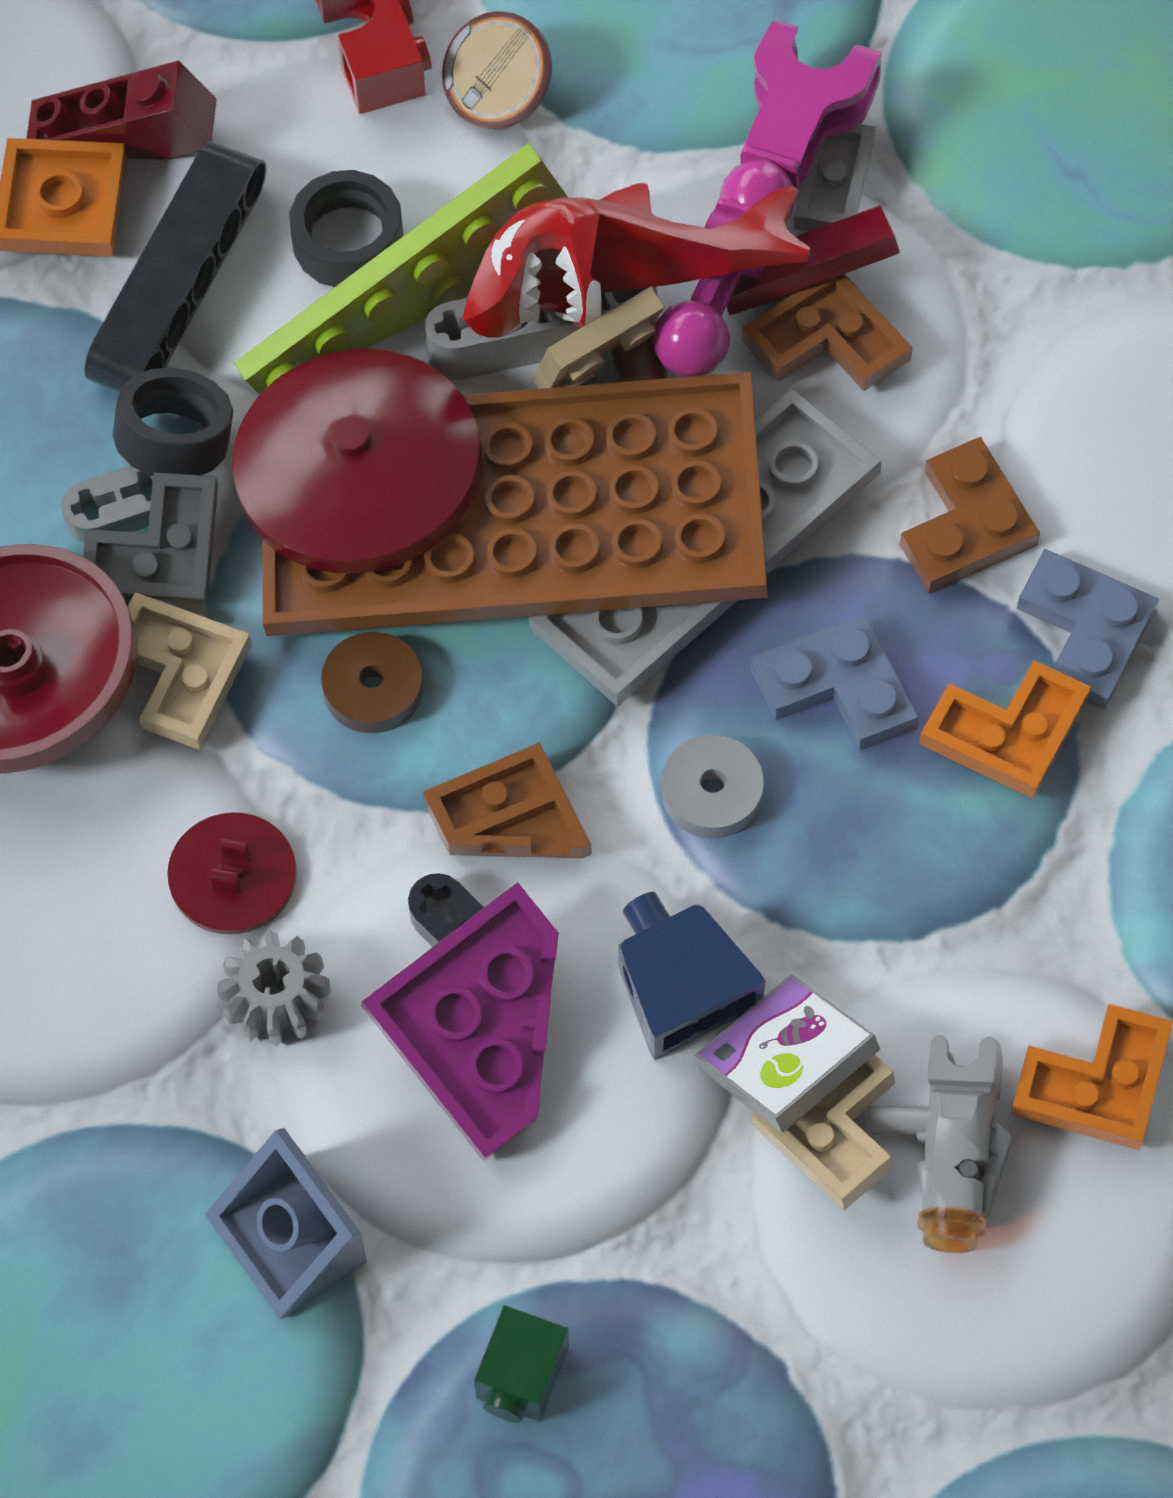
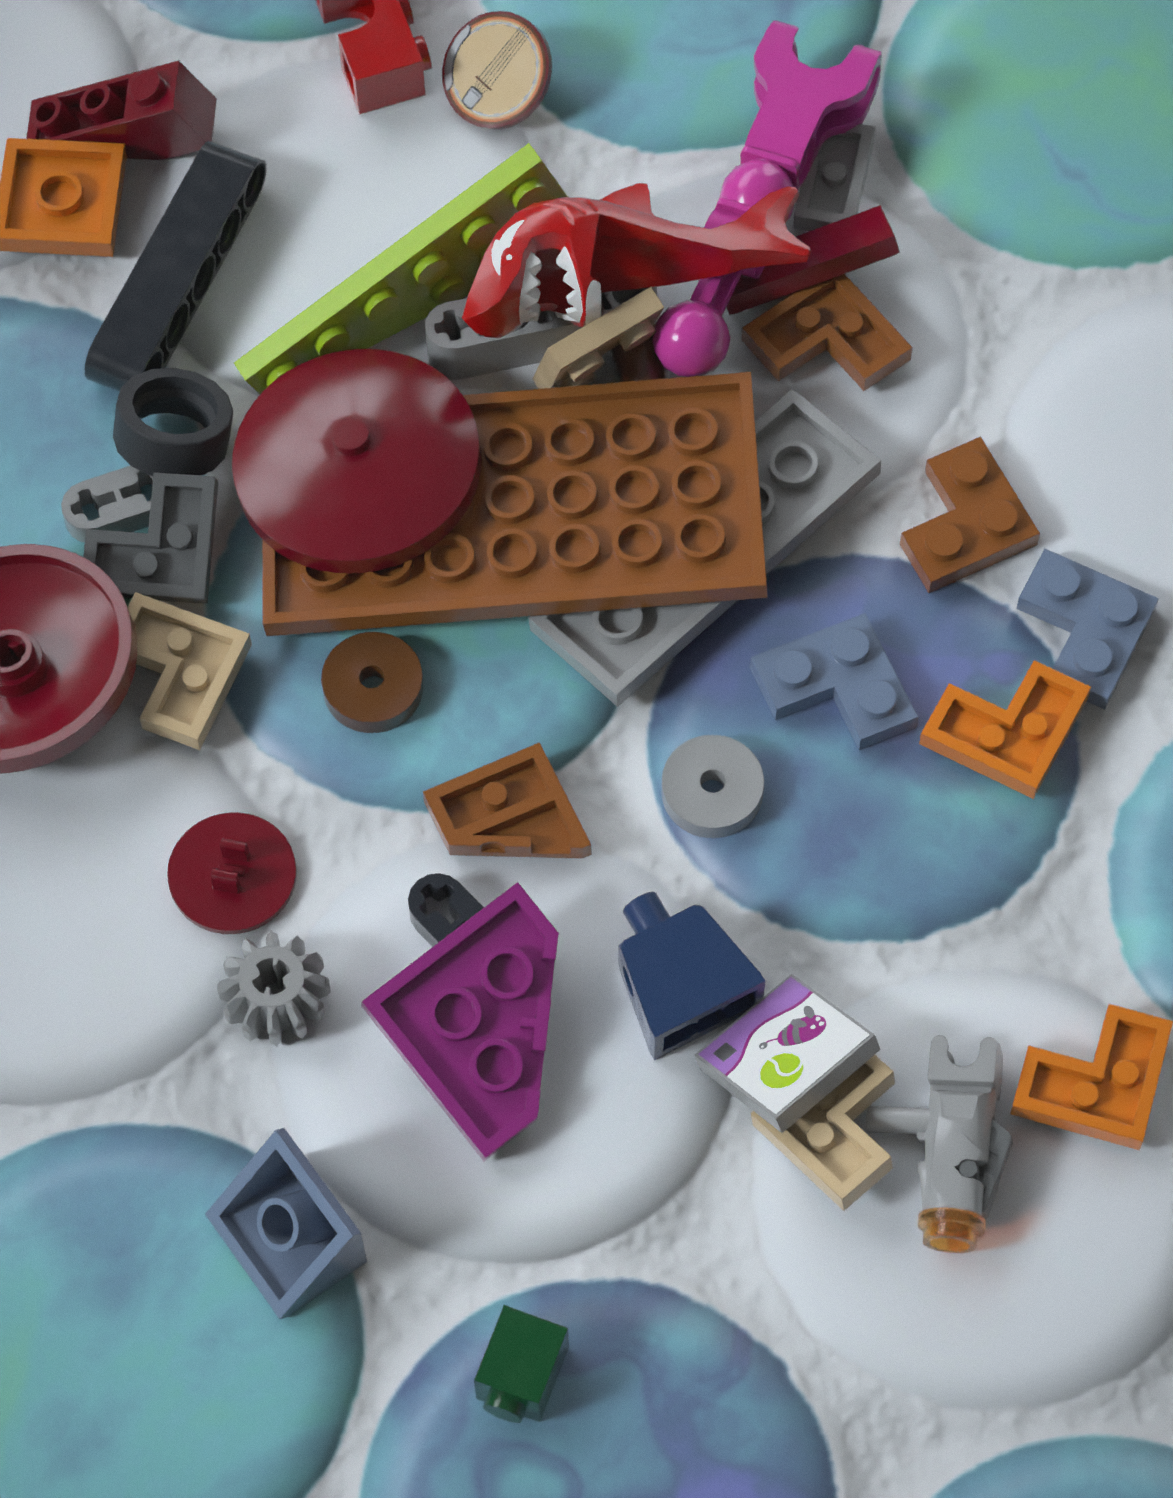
(333, 192): black tyre -> none

